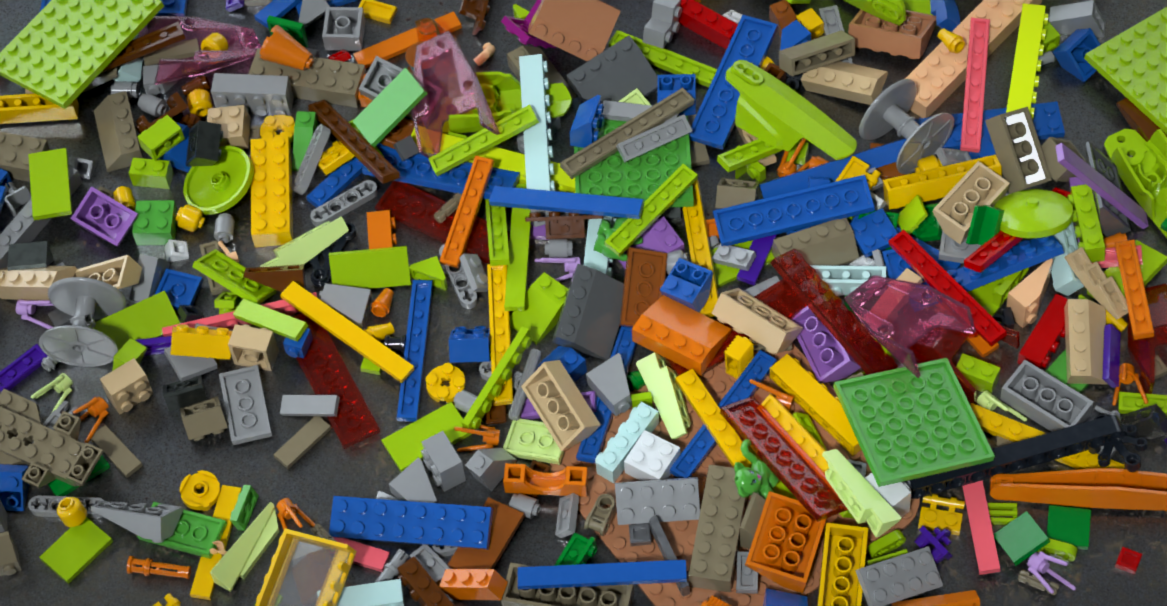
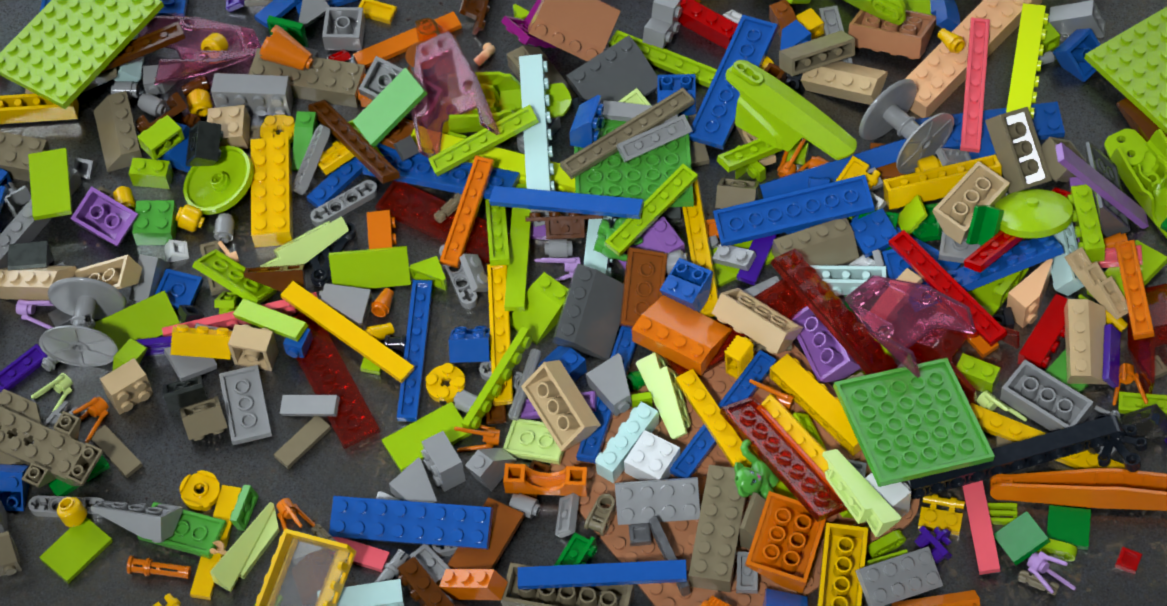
(177, 50): dark tan tile -> none

